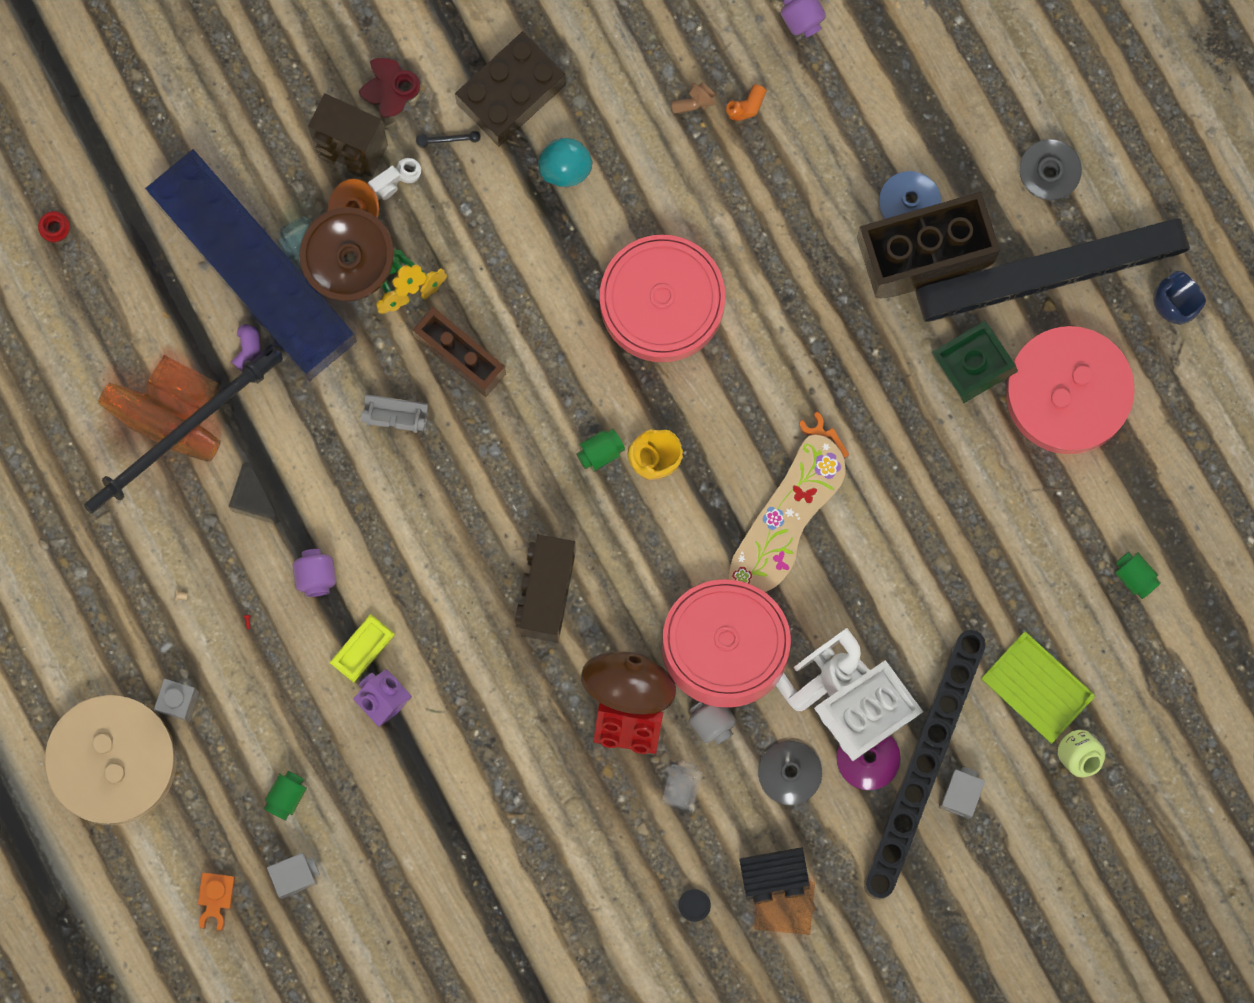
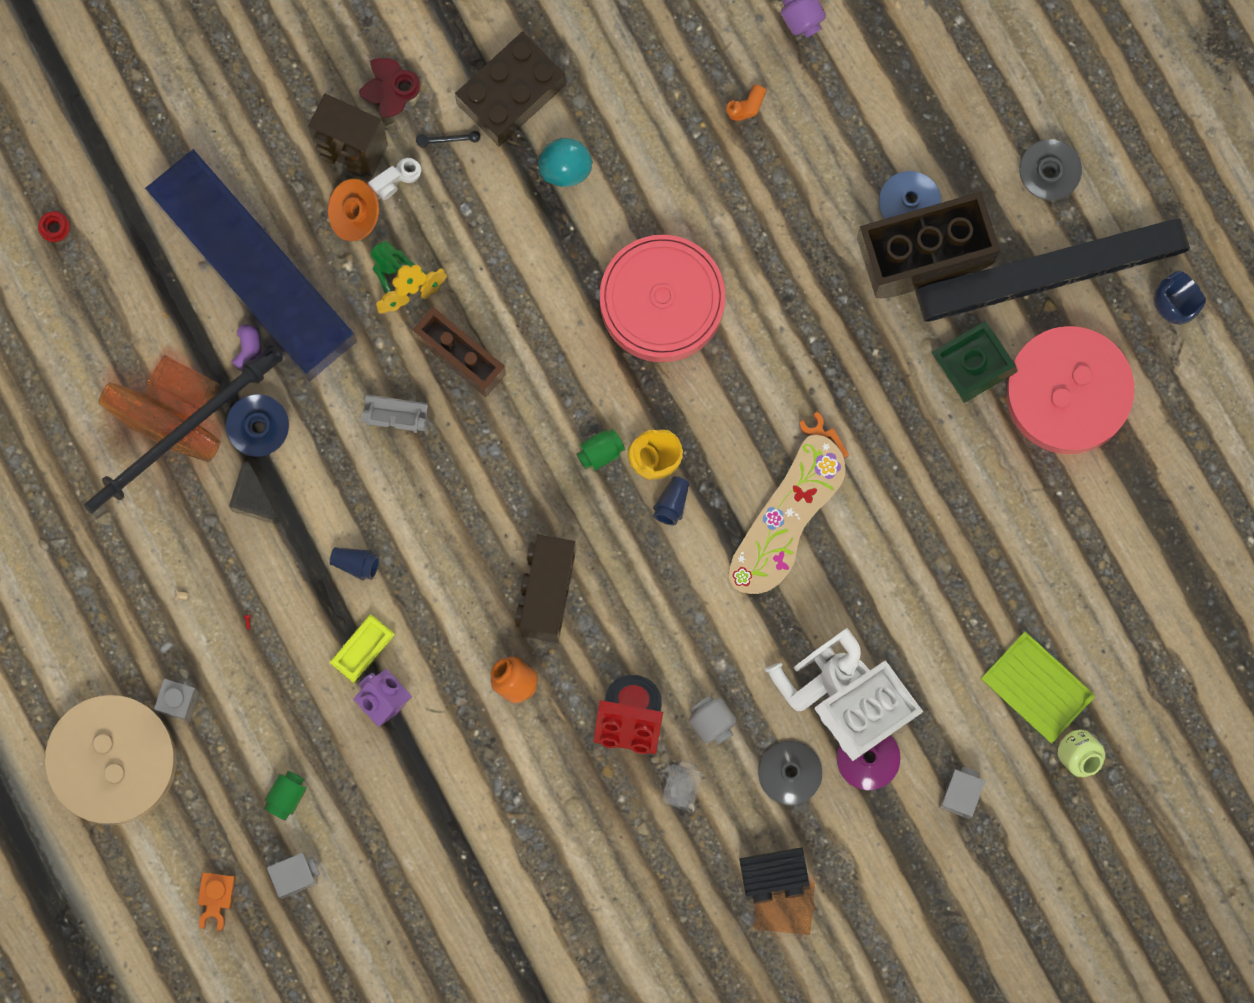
(254, 410): none -> dark blue dish
(291, 237): clear light blue head -> none
(314, 573): medium lavender head -> none
(332, 239): reddish brown dish -> none
(356, 562): none -> dark blue cone
(513, 679): none -> orange head
(628, 683): reddish brown dish -> none
(672, 501): none -> dark blue cone
(694, 905): black piece -> none
(700, 96): medium nougat plate -> none
(725, 643): coral brick -> none
(936, 752): black beam -> none
(1137, 574): green brick -> none

